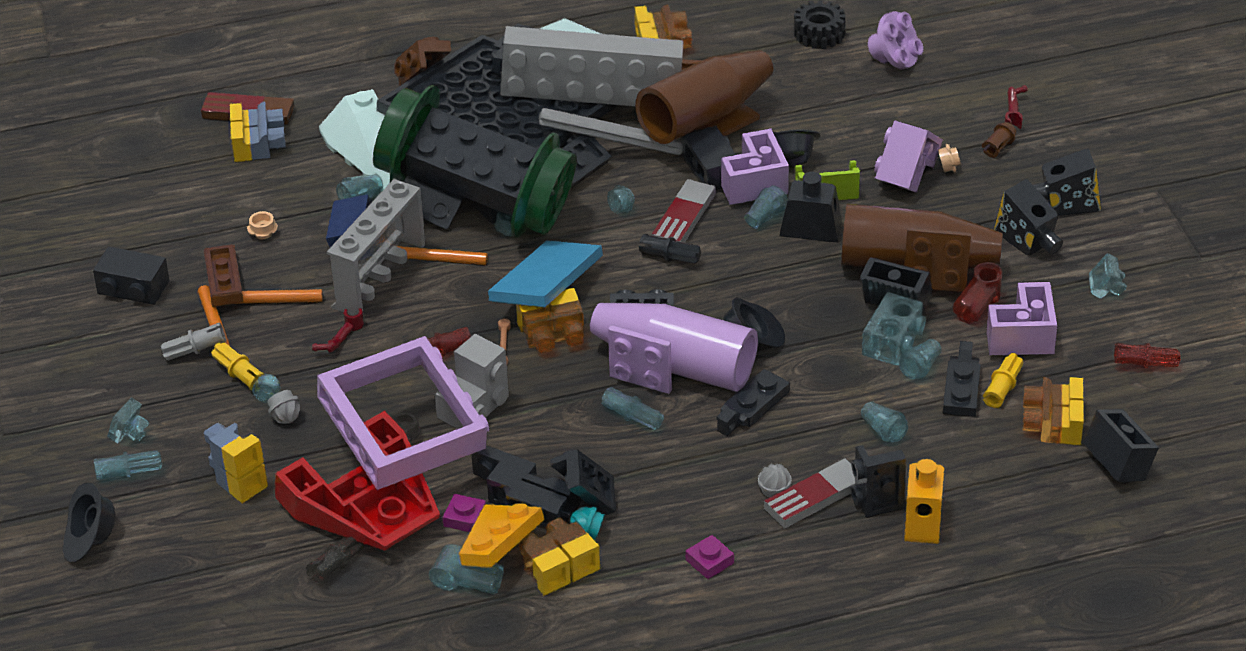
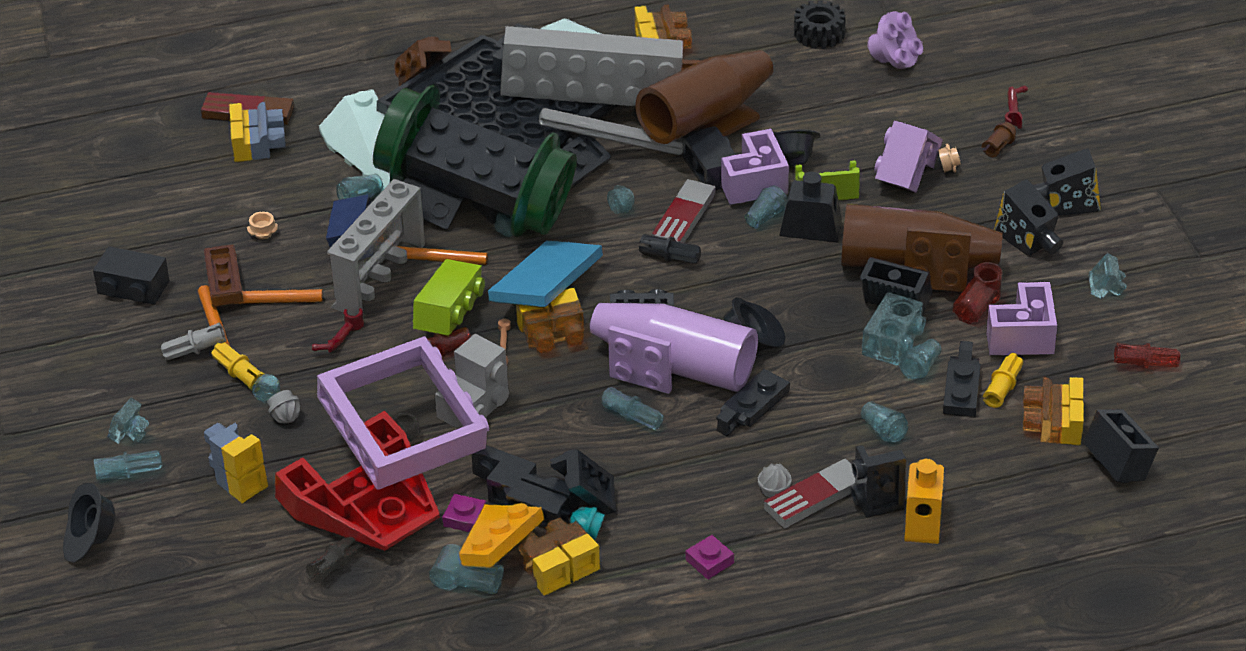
(447, 297): none -> lime brick

